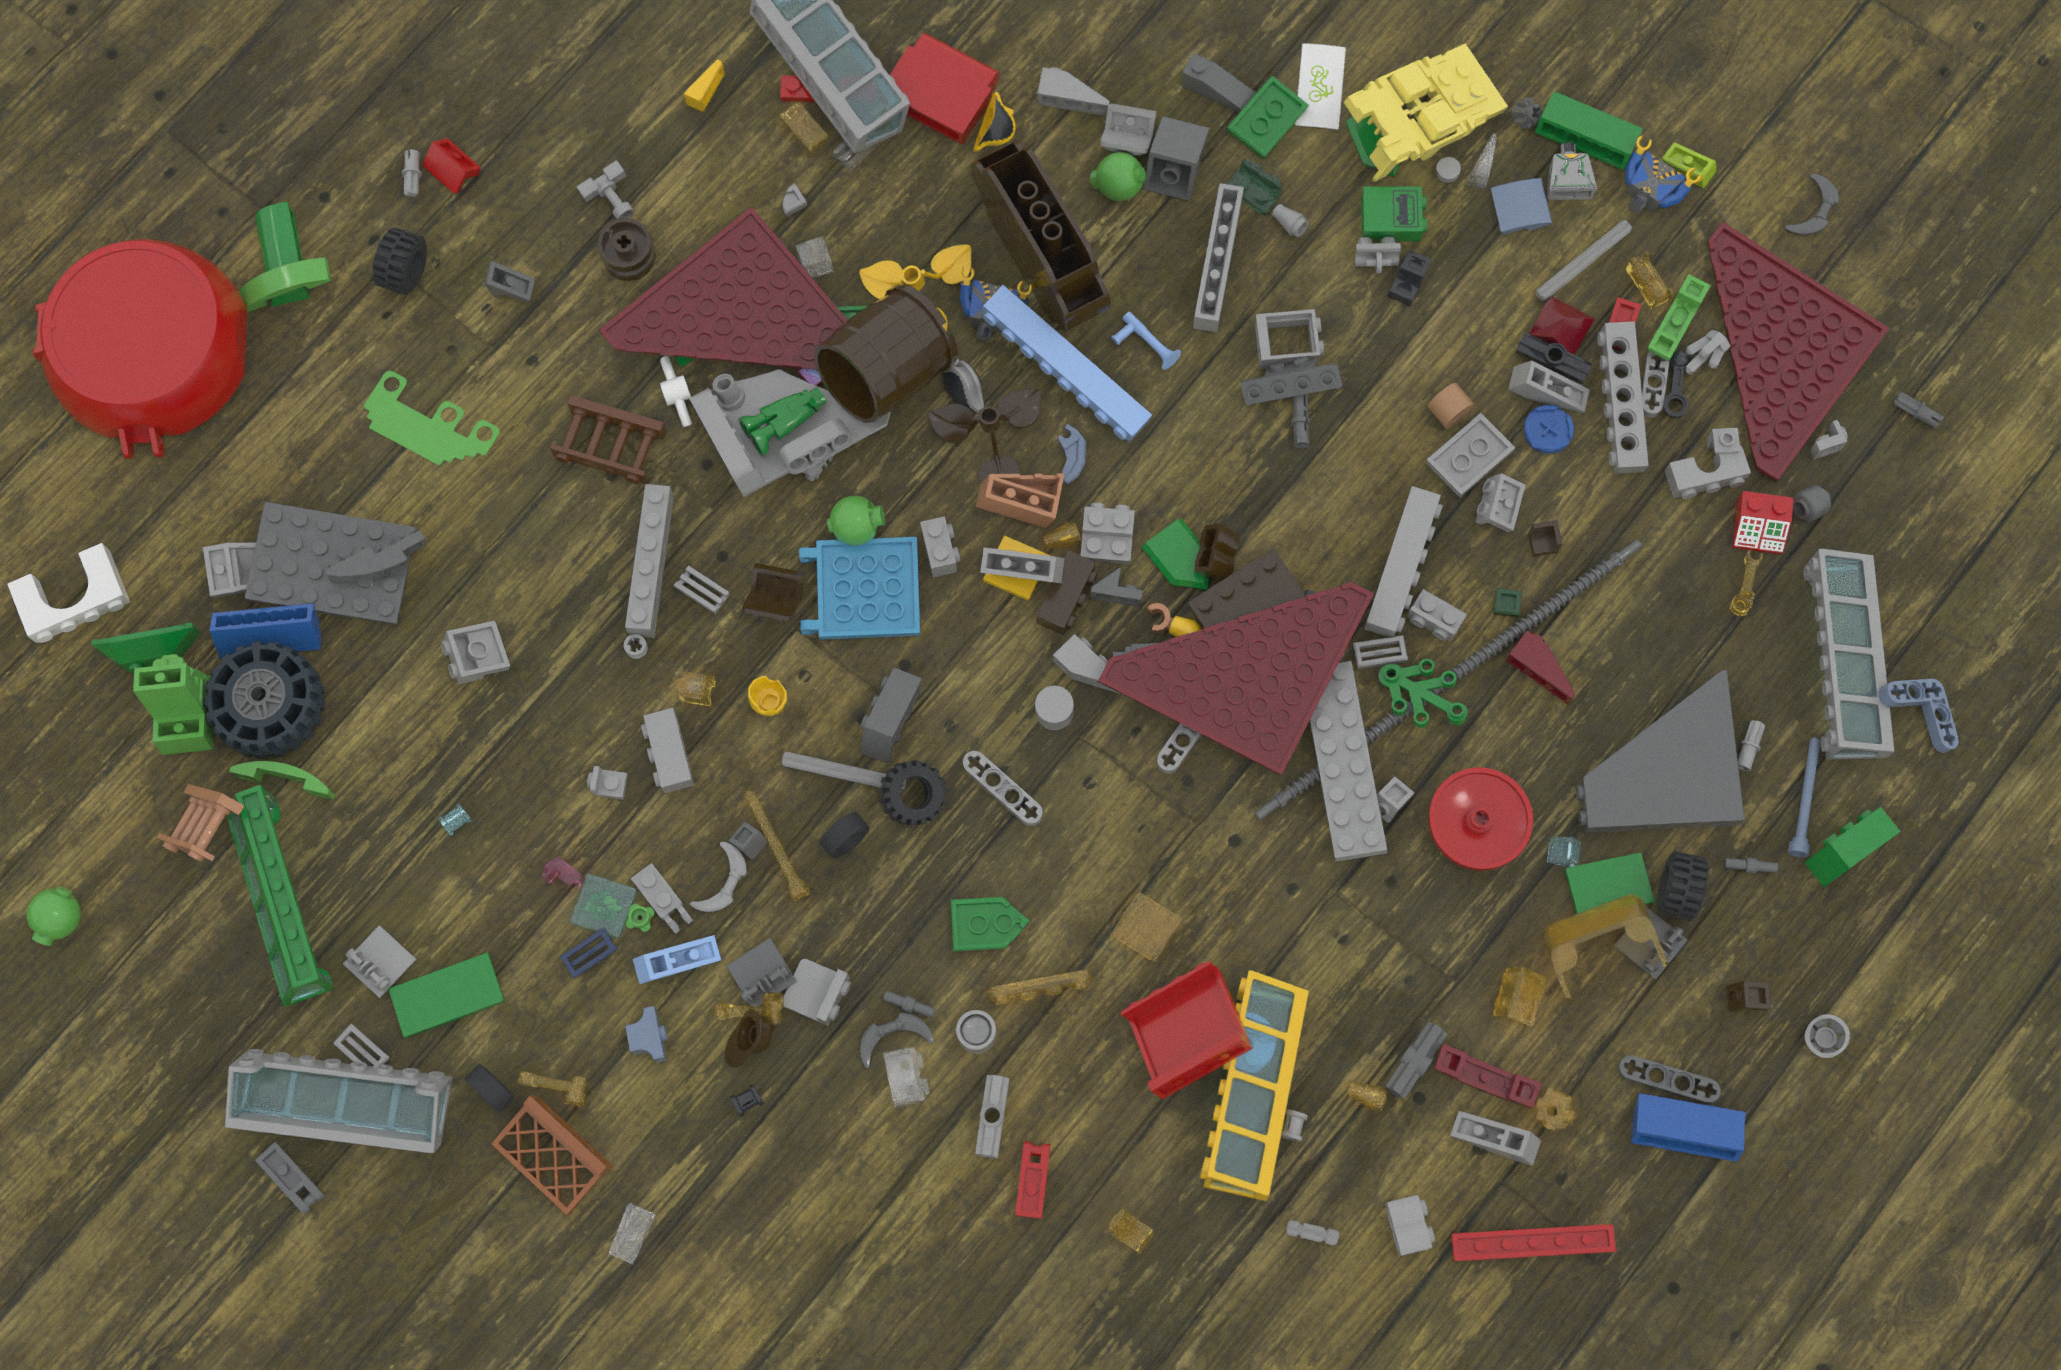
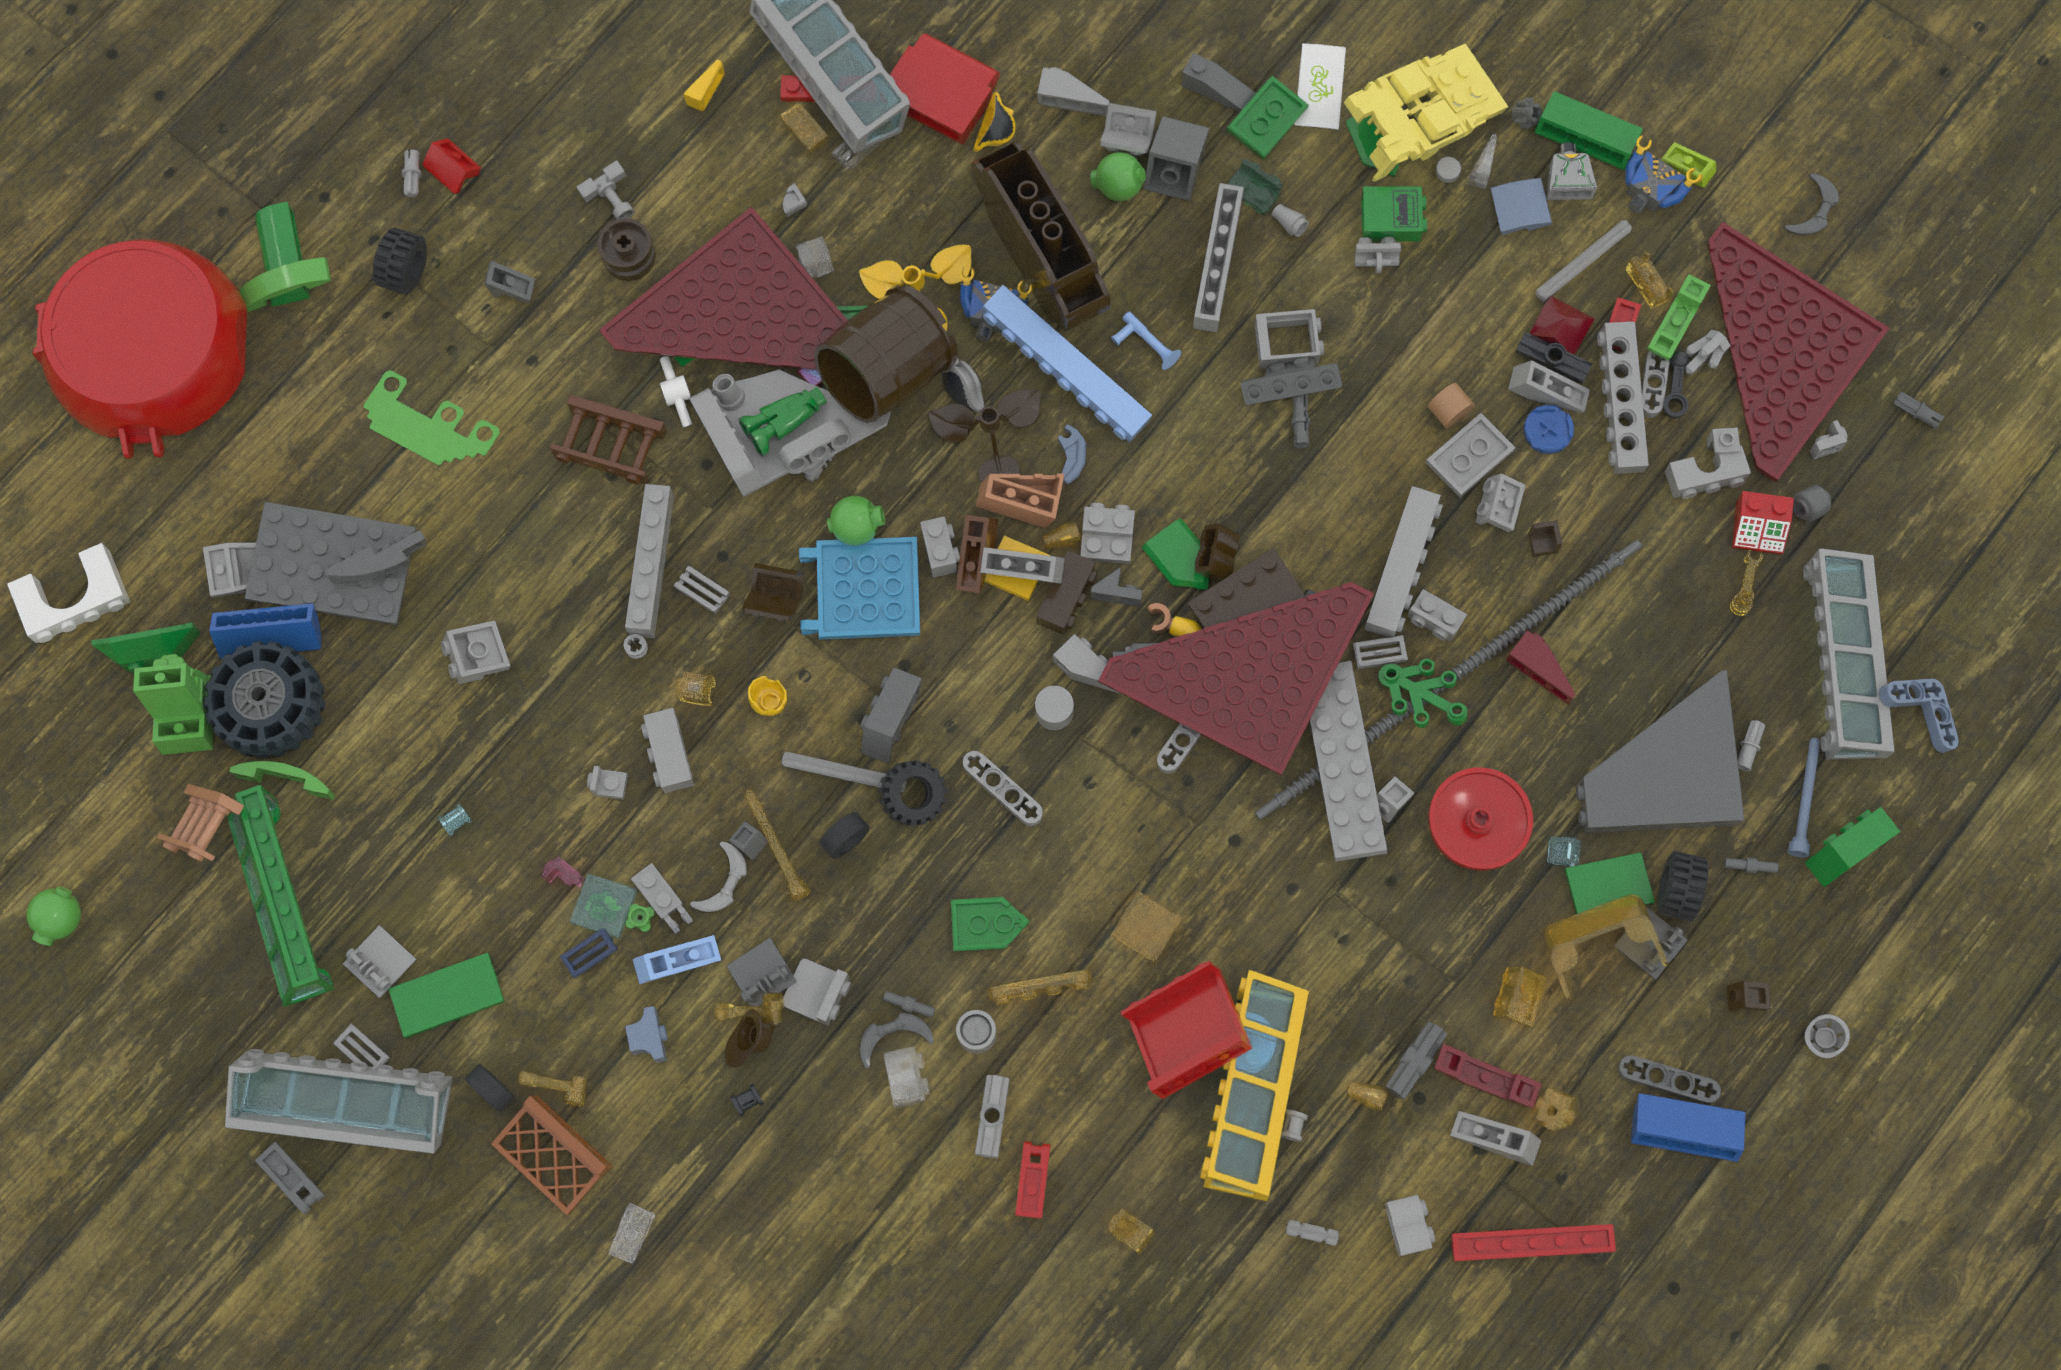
(977, 534): none -> reddish brown slope
(1409, 278): black slope -> none
(1507, 602): dark green tile -> none

